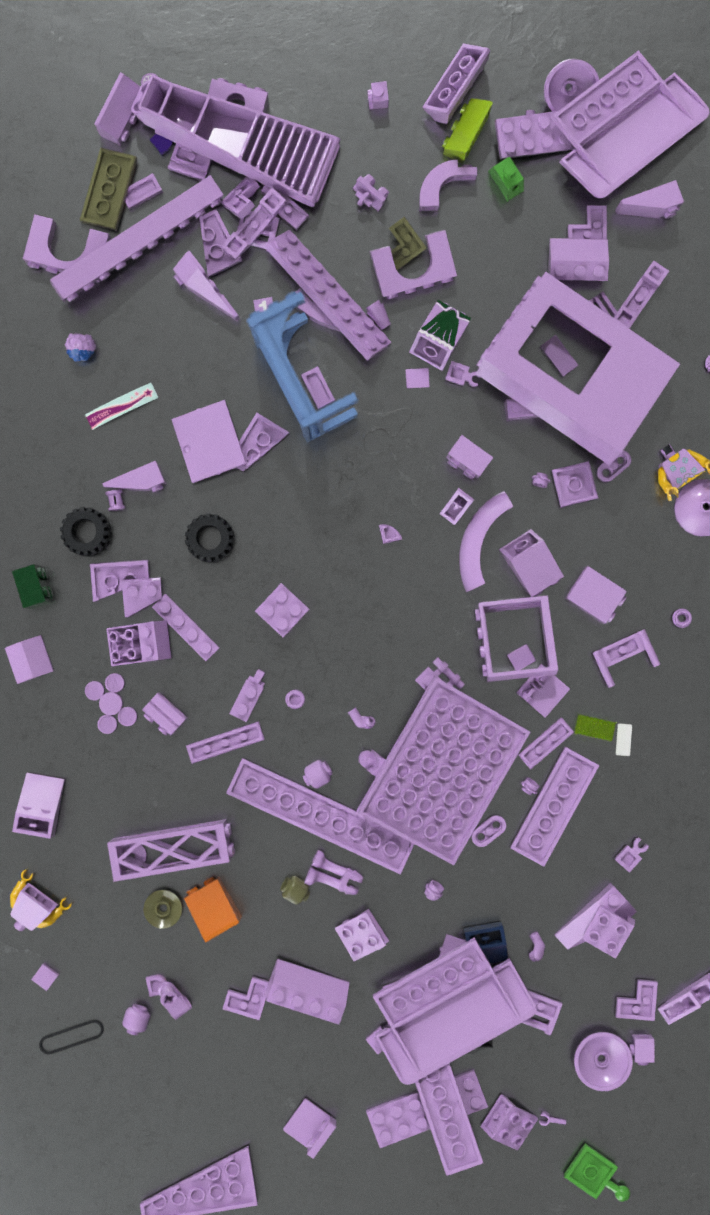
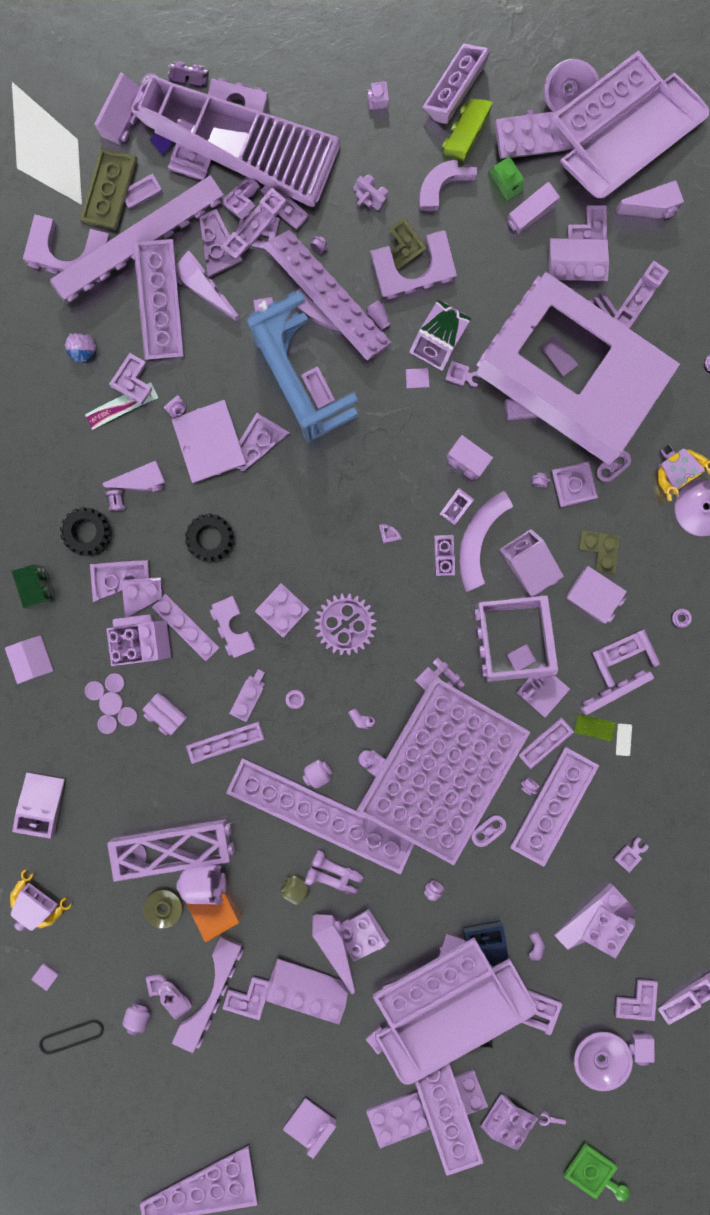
(45, 147): none -> white sticker
(127, 379): none -> lavender plate
(132, 620): none -> lavender tile
(158, 299): none -> lavender plate
(175, 406): none -> lavender plate
(190, 1029): none -> lavender arch
(195, 73): none -> lavender hinge
(202, 885): none -> lavender cylinder
(224, 612): none -> lavender arch
(319, 244): none -> lavender plate
(330, 938): none -> lavender wedge
(356, 638): none -> lavender gear
(444, 555): none -> lavender slope
(533, 208): none -> lavender slope
(605, 546): none -> olive plate
(623, 688): none -> lavender plate

